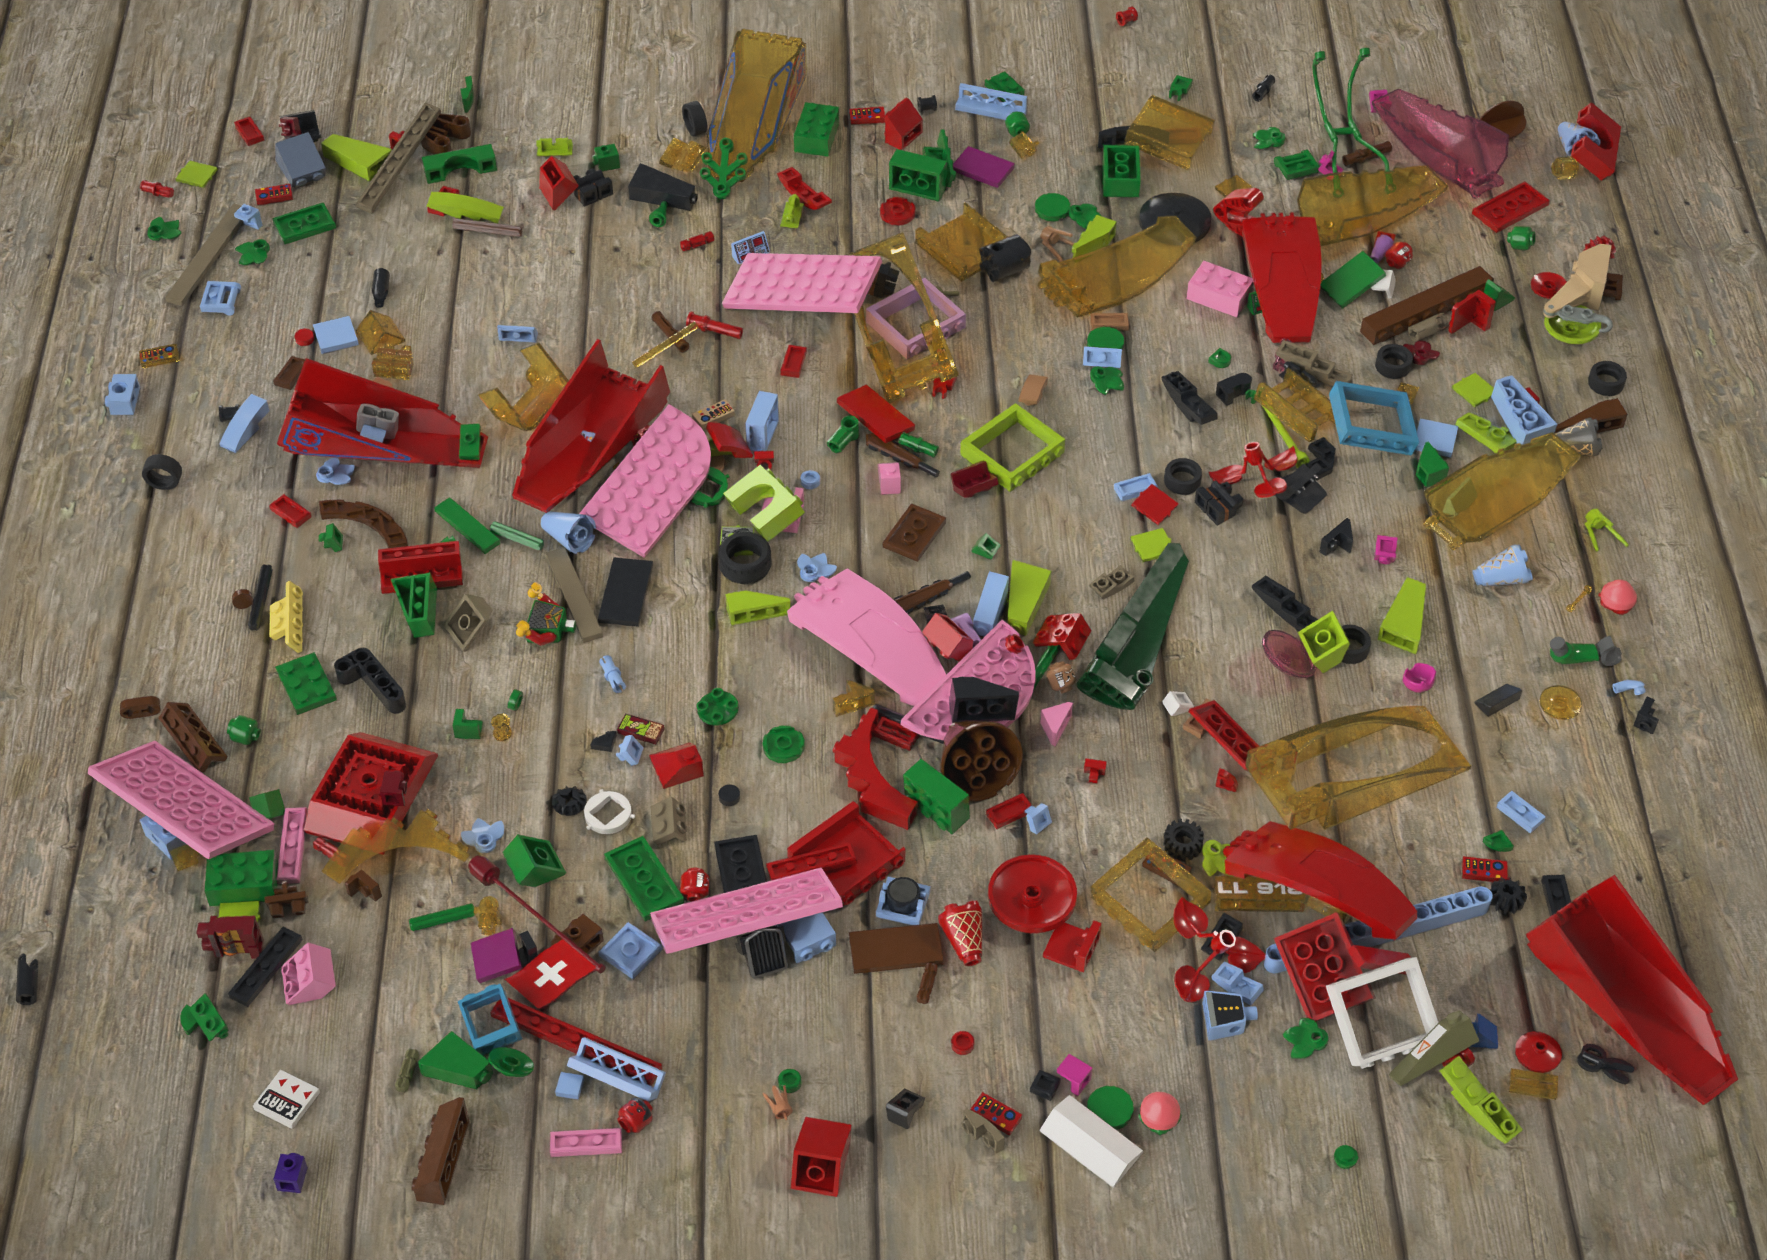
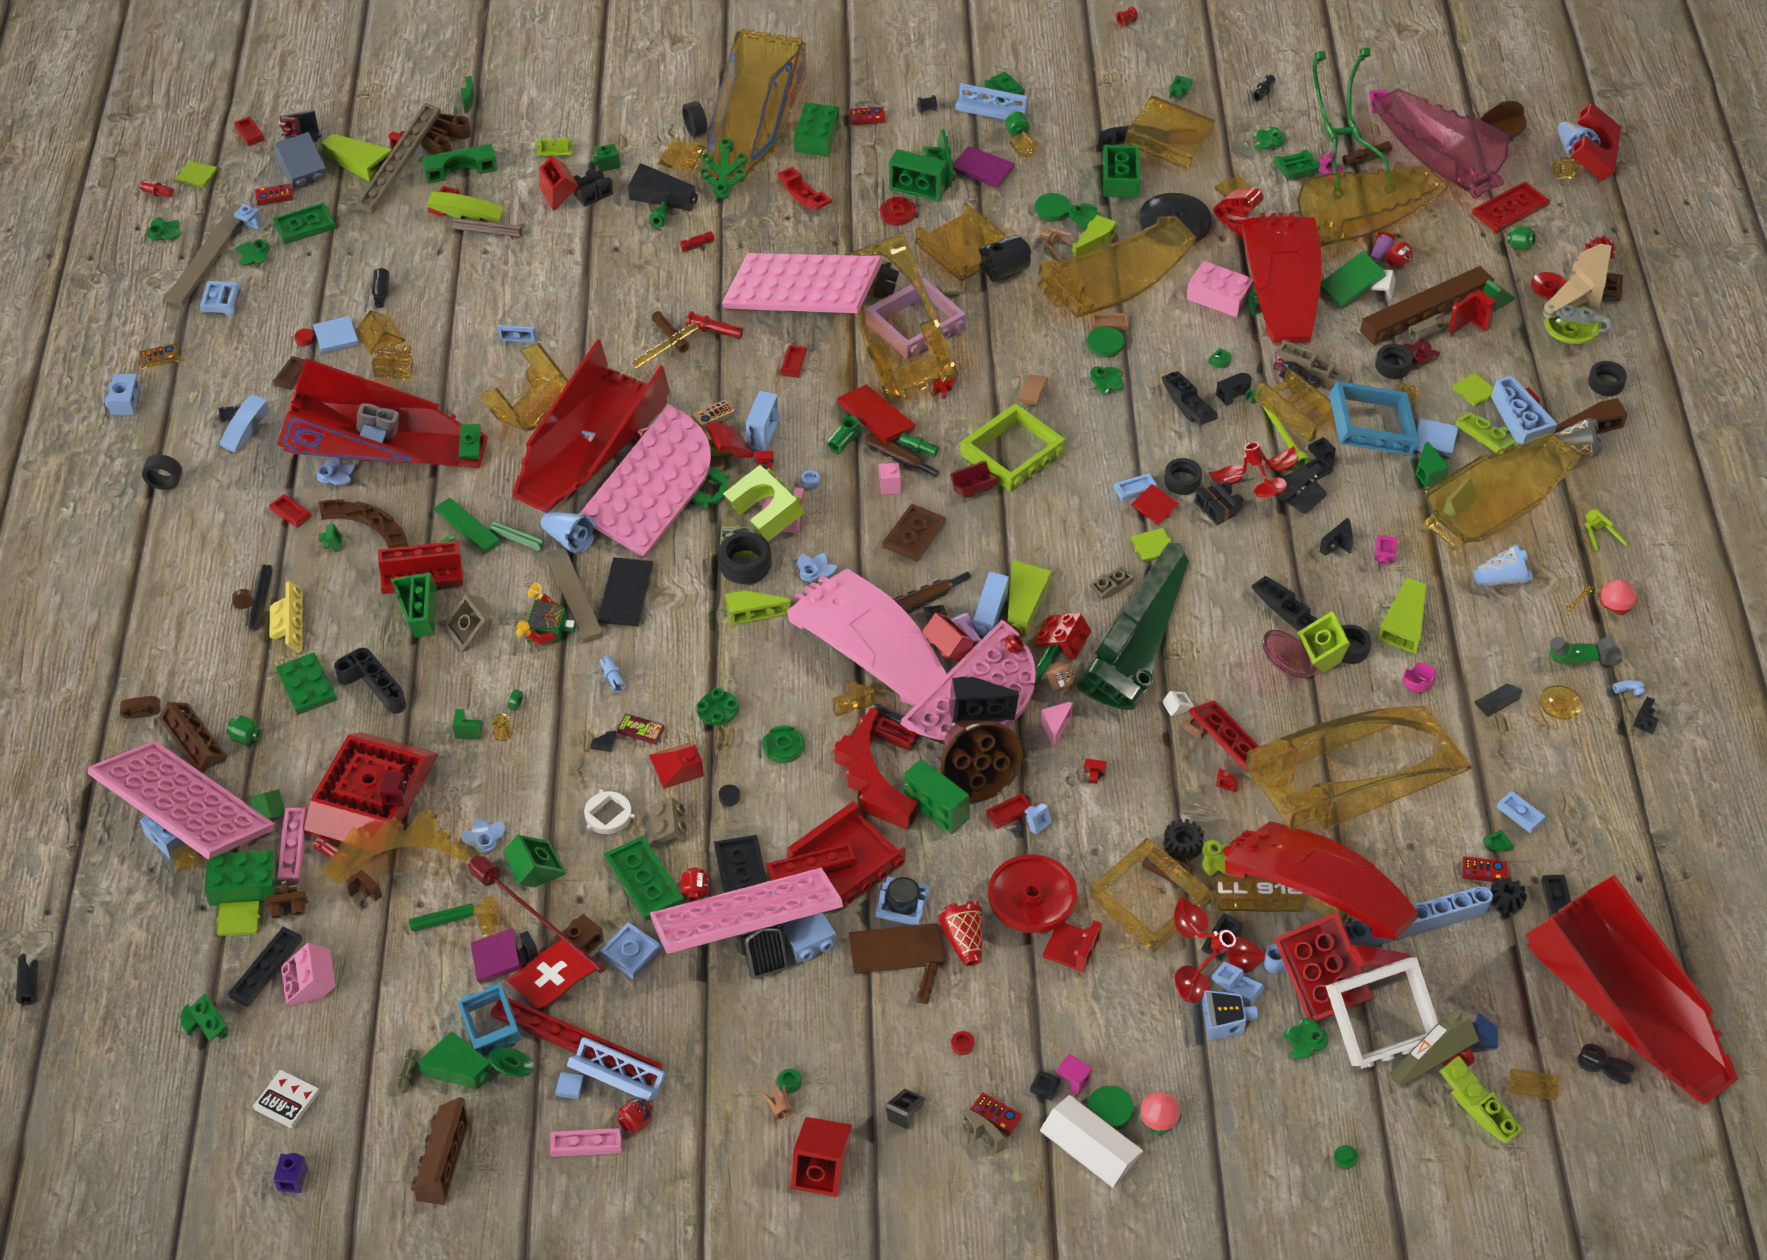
(231, 935): dark red hips -> none
(574, 806): black gear -> none
(630, 750): light blue tile -> none
(753, 244): slope -> none
(792, 212): lime hinge -> none
(902, 124): red slope -> none
(986, 546): green slope -> none
(1102, 357): light blue plate -> none
(1537, 1059): red dish -> none

